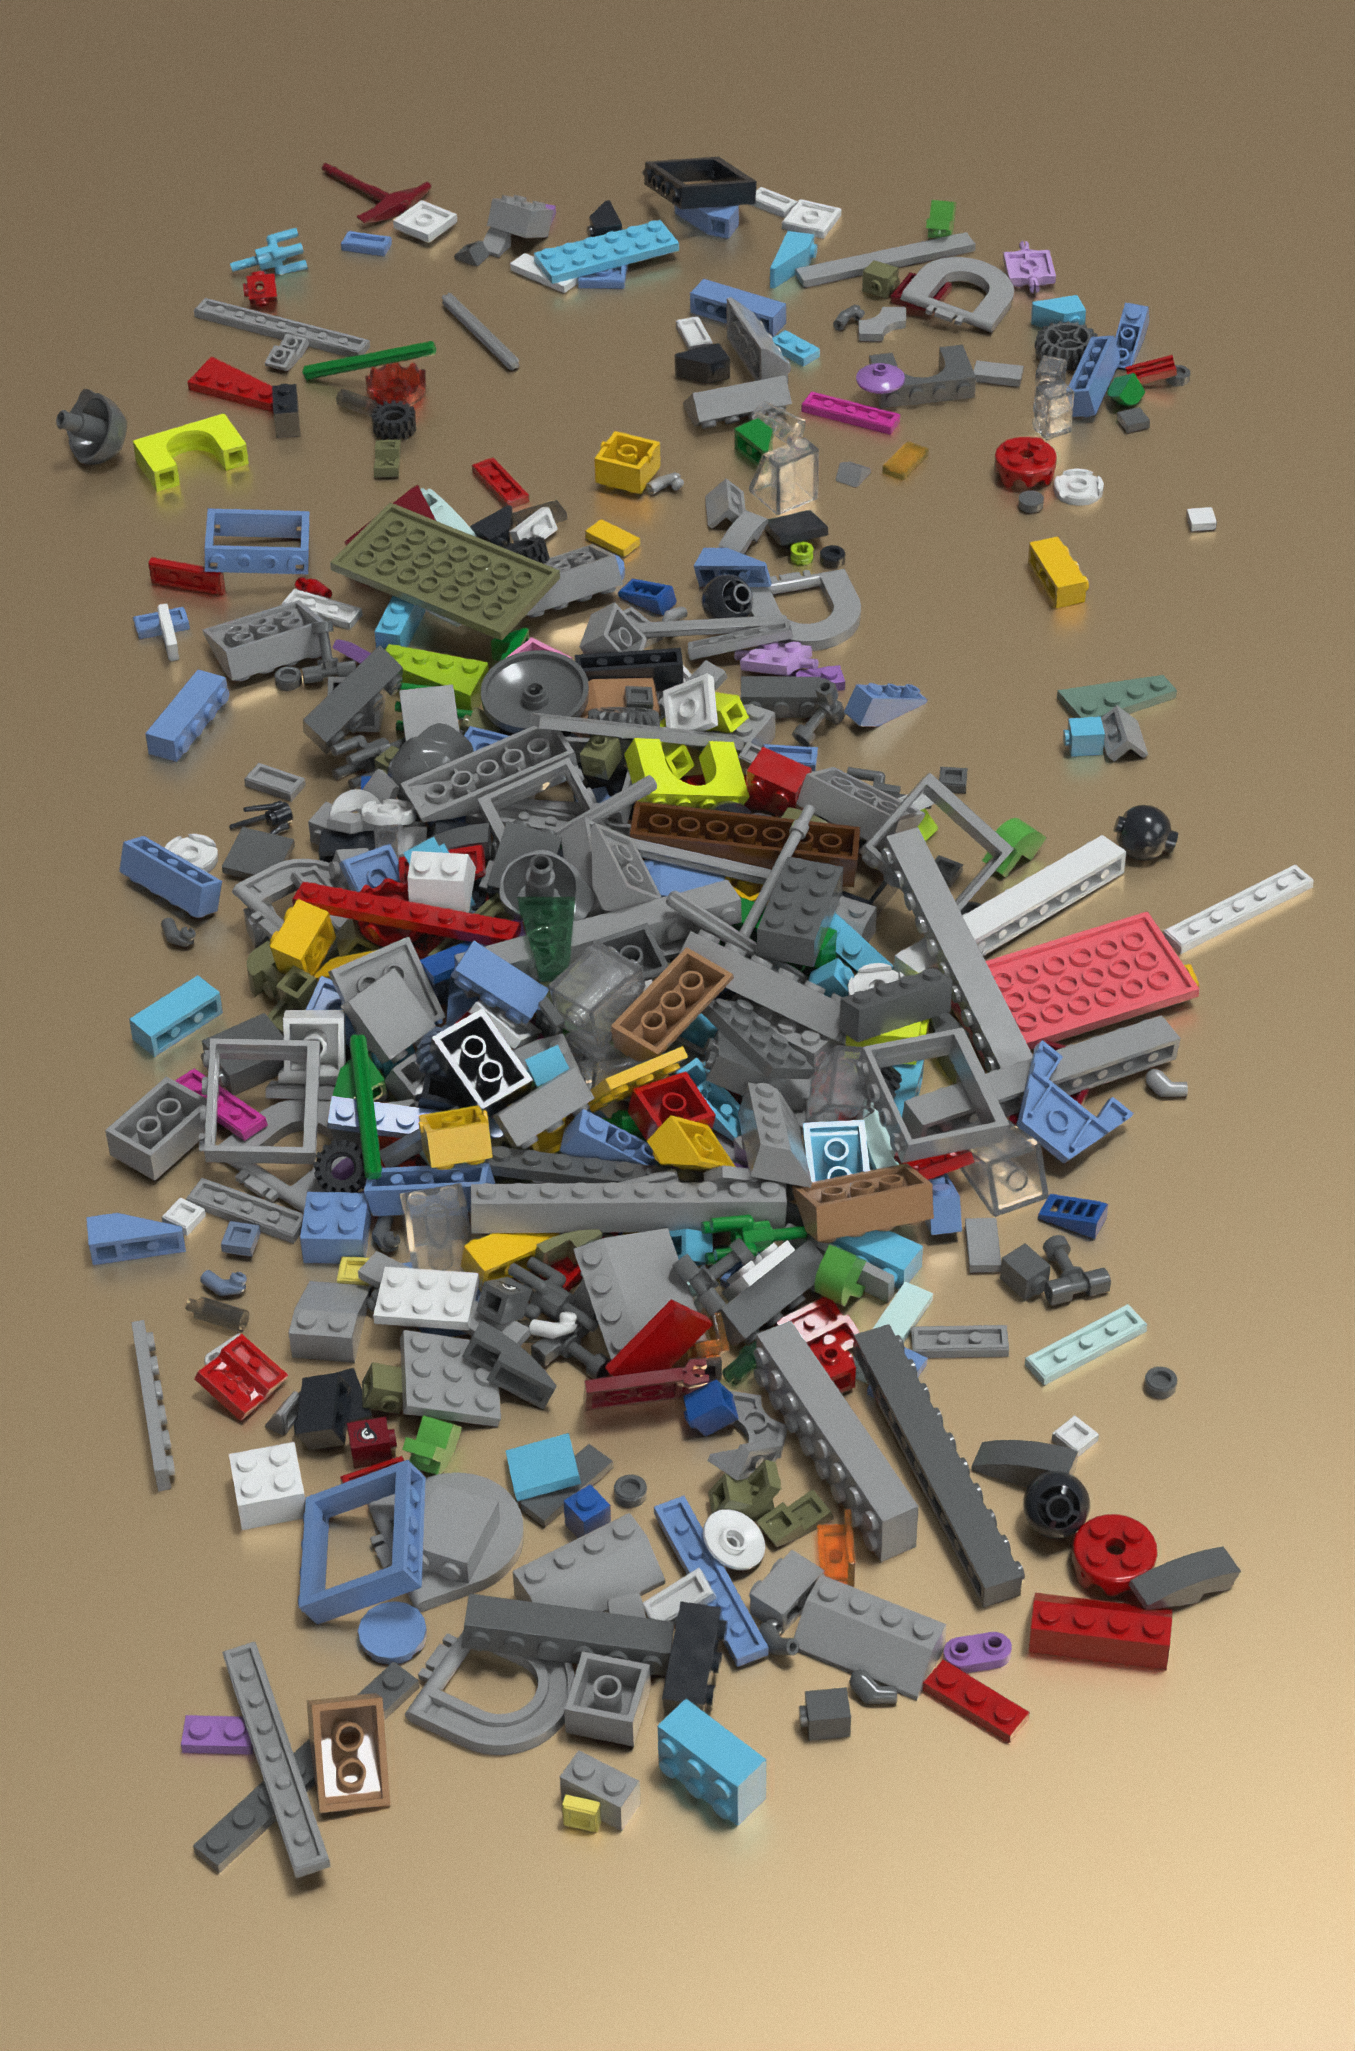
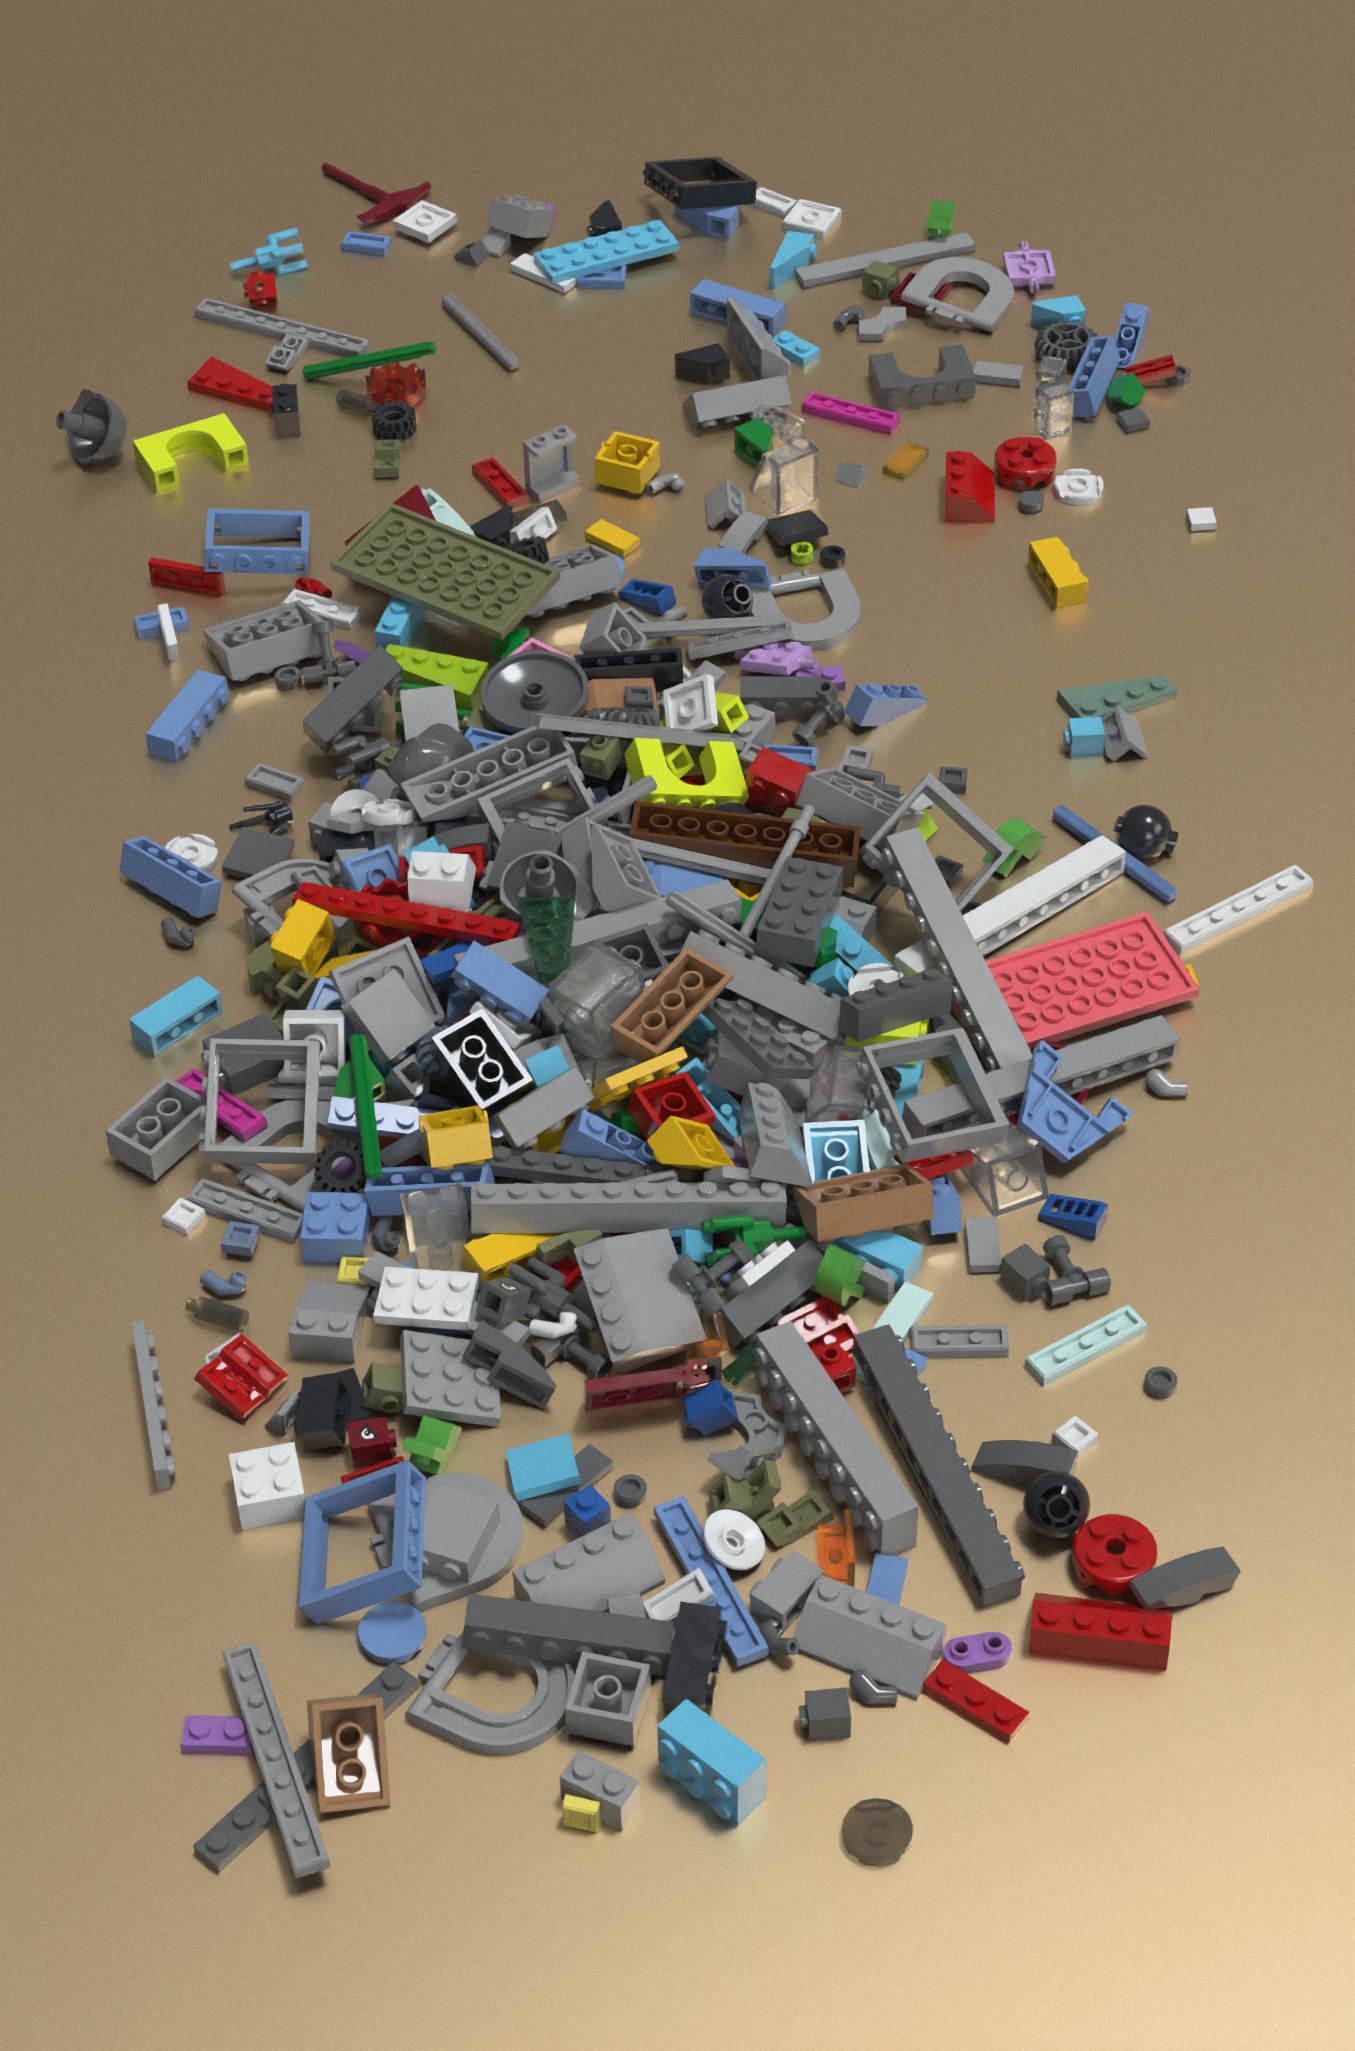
(128, 1237): medium blue slope -> none
(549, 464): none -> light grey panel
(660, 1341): red tile -> none
(693, 333): white tile -> none
(856, 757): none -> light grey slope
(877, 1832): none -> clear smoke tile
(880, 378): medium lavender dish -> none
(888, 1577): none -> medium blue tile
(968, 489): none -> red slope
(1132, 865): none -> medium blue axle

